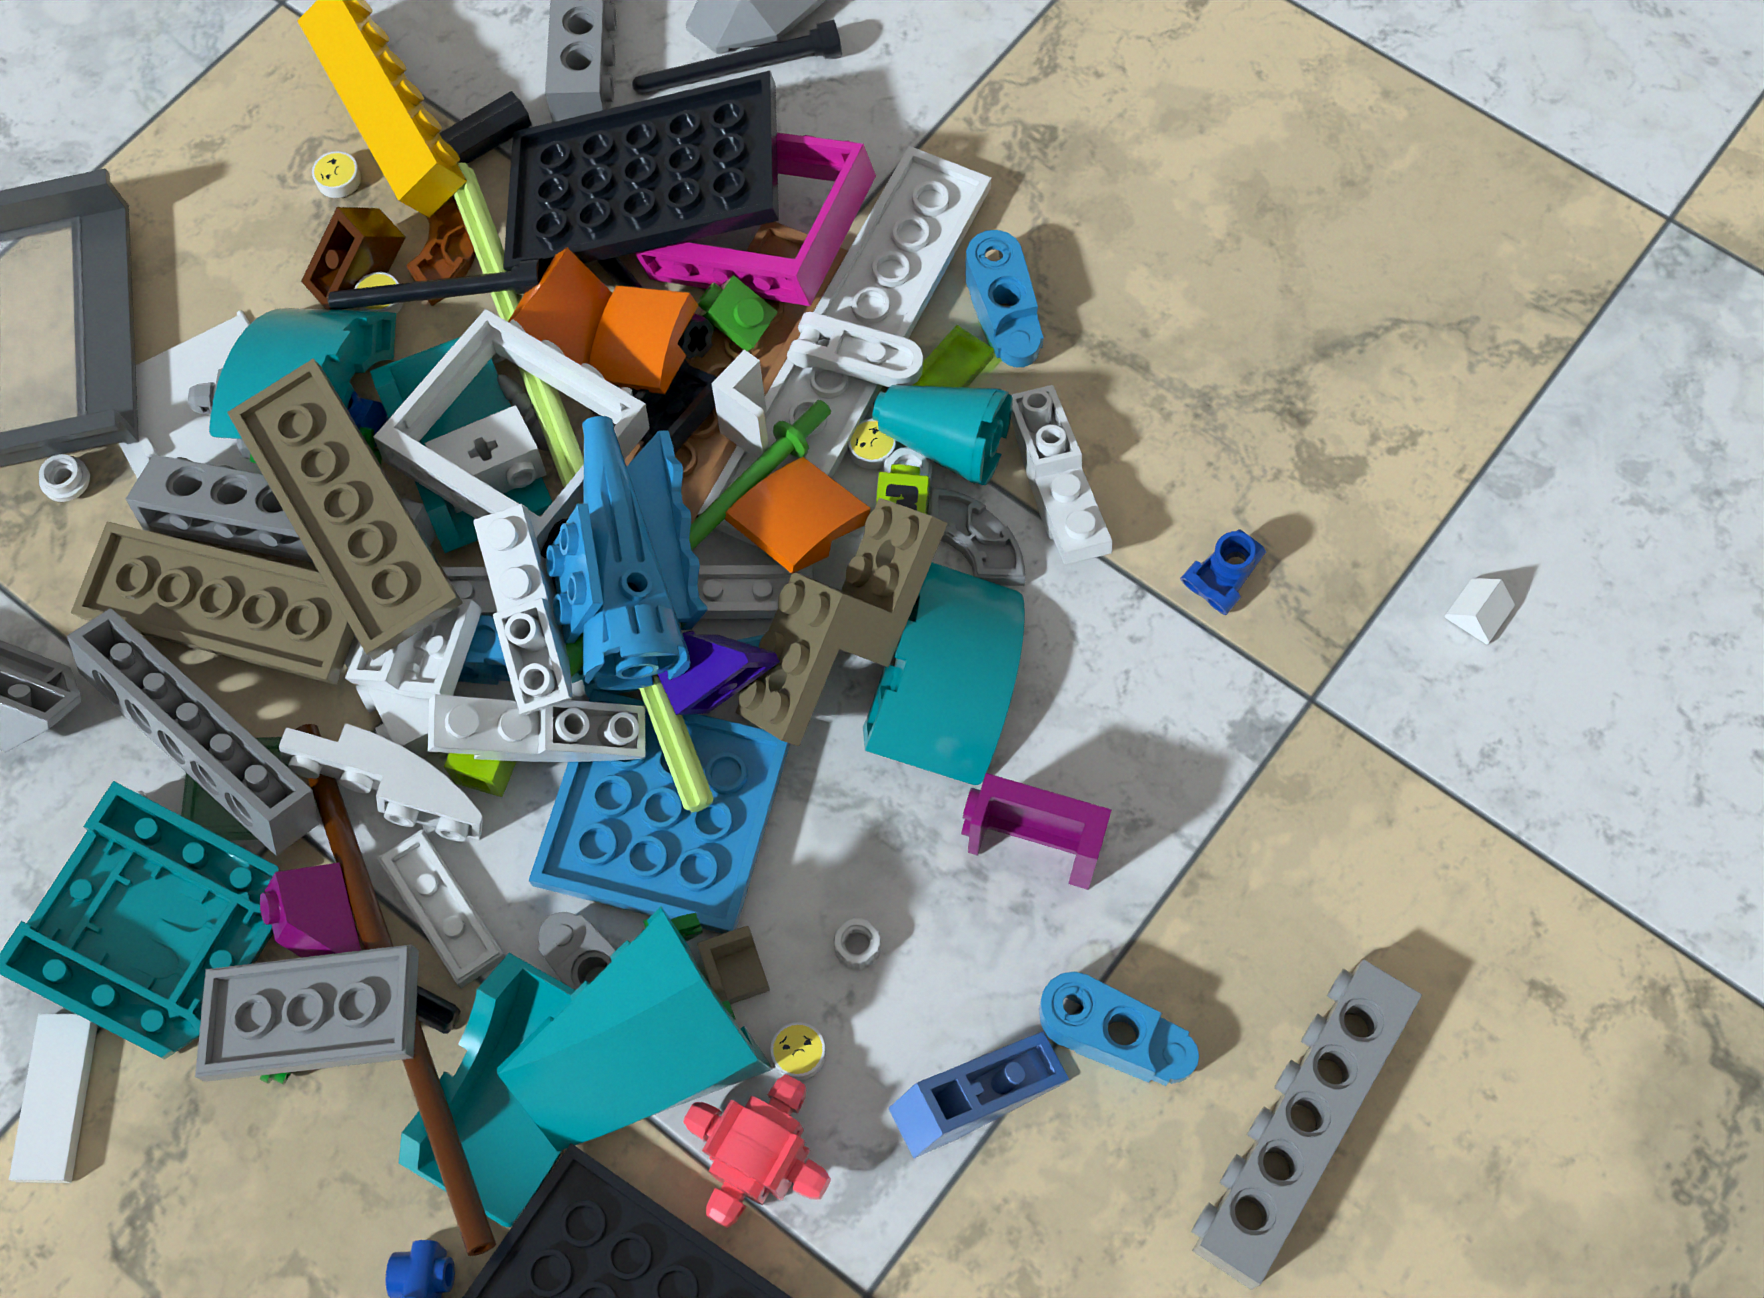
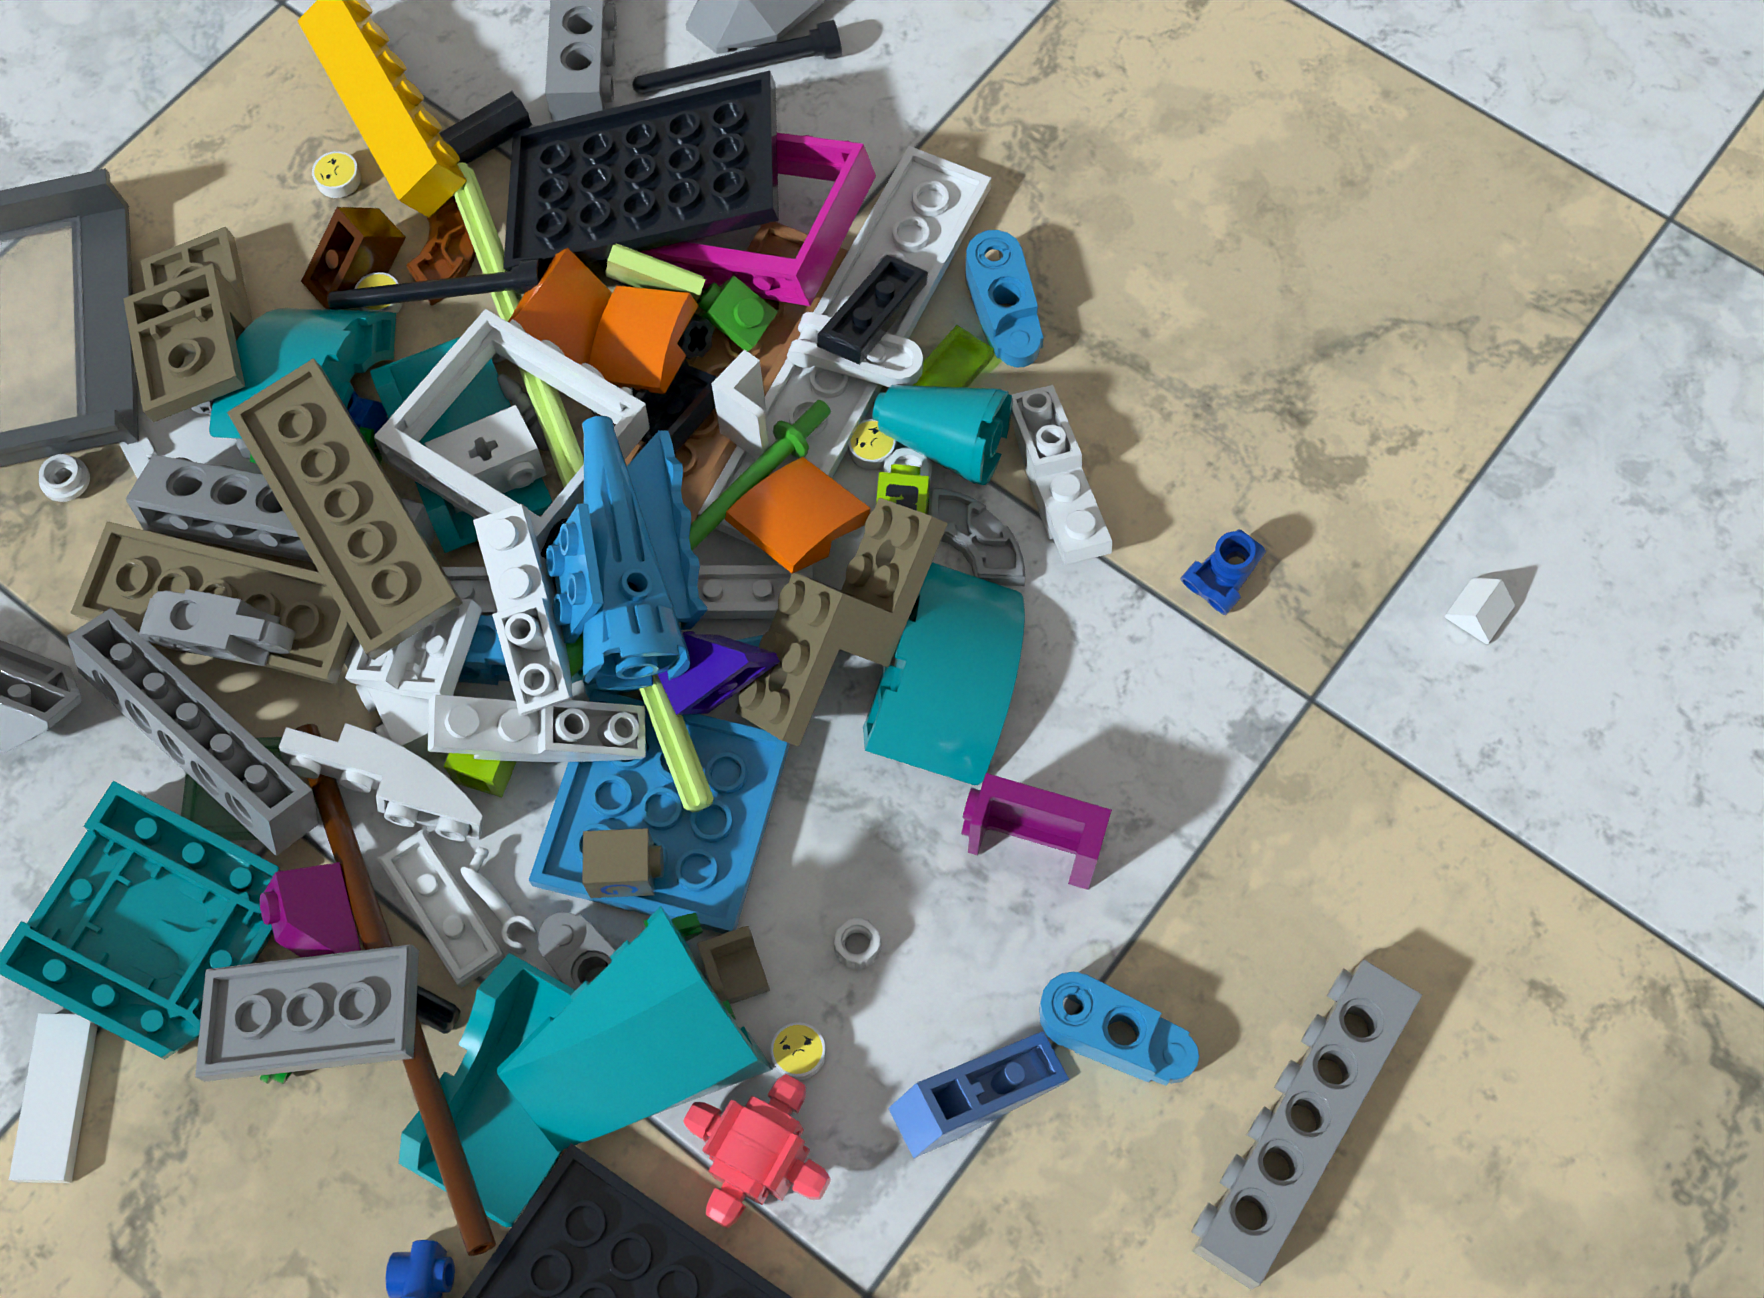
(188, 324): none -> dark tan bracket
(214, 627): none -> light grey piece
(495, 901): none -> white piece
(621, 863): none -> dark tan brick
(651, 273): none -> yellowish green tile
(872, 309): none -> black tile

